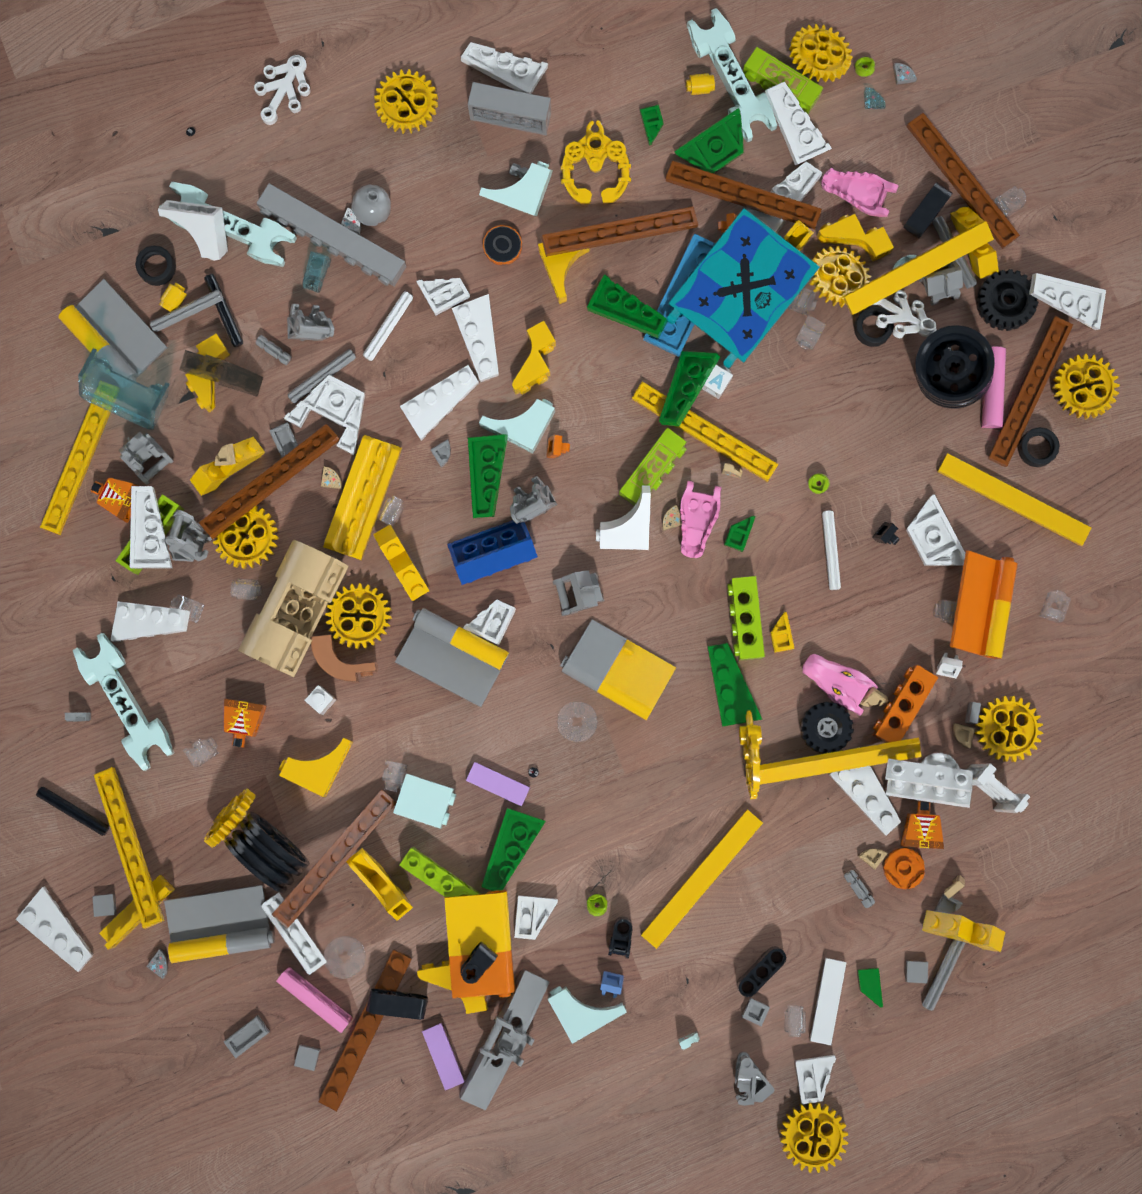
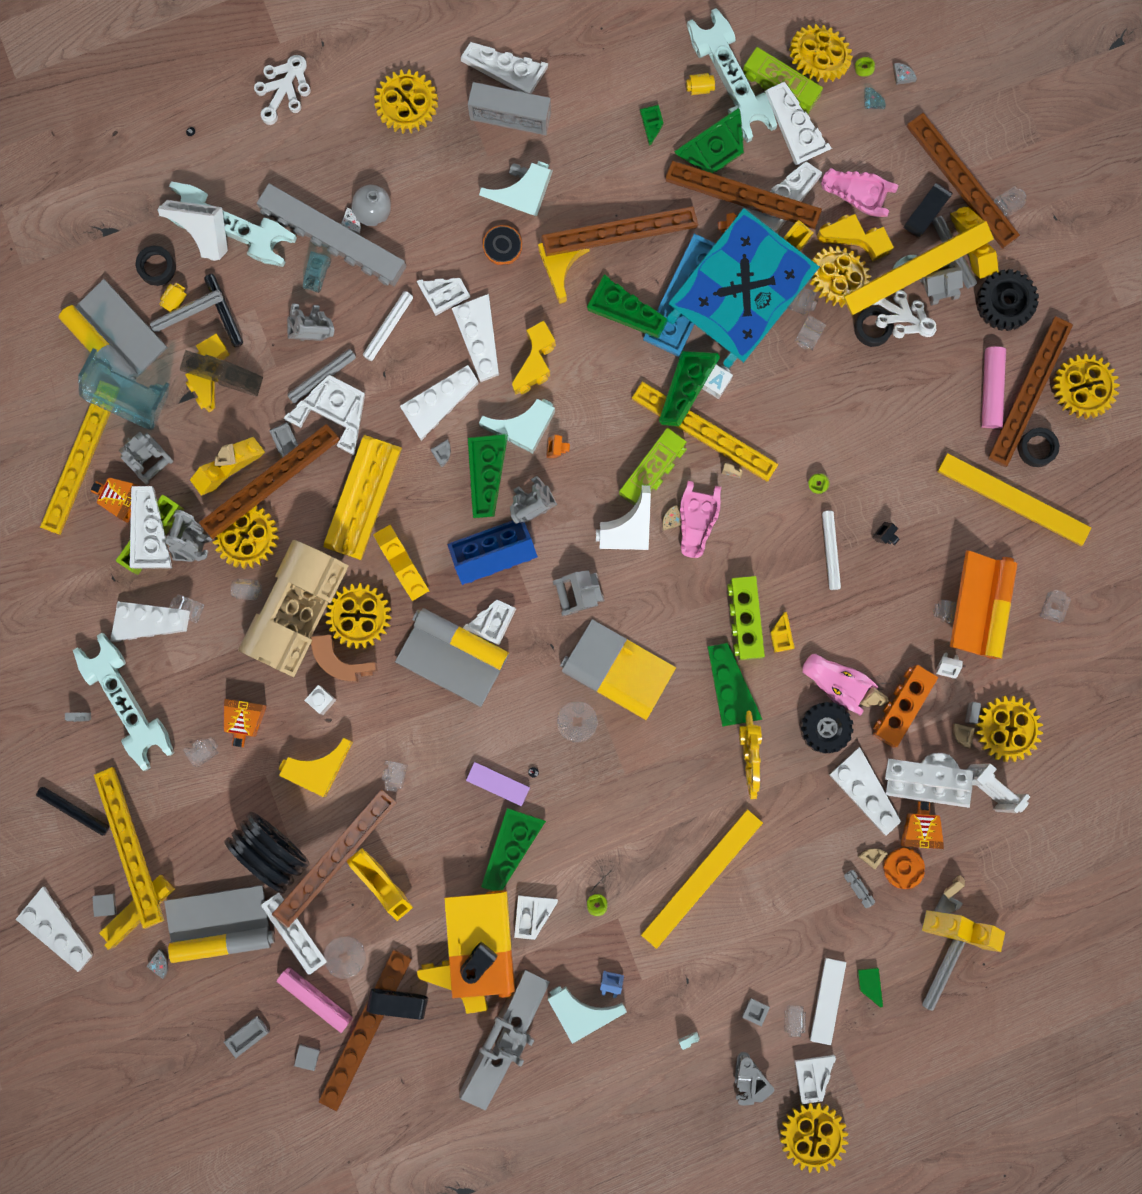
(229, 818): yellow gear -> none
(273, 350): light grey axle -> none
(330, 479): tan tile -> none
(391, 511): clear brick -> none
(424, 801): light aqua brick -> none
(435, 875): lime brick -> none
(443, 1056): lavender tile -> none
(595, 158): yellow piece -> none
(621, 939): black piece -> none
(739, 534): green tile -> none
(758, 982): black beam -> none
(839, 761): yellow tile -> none
(916, 971): light grey tile -> none
(935, 537): white wing -> none
(940, 344): black wheel -> none
(1071, 298): white wing -> none

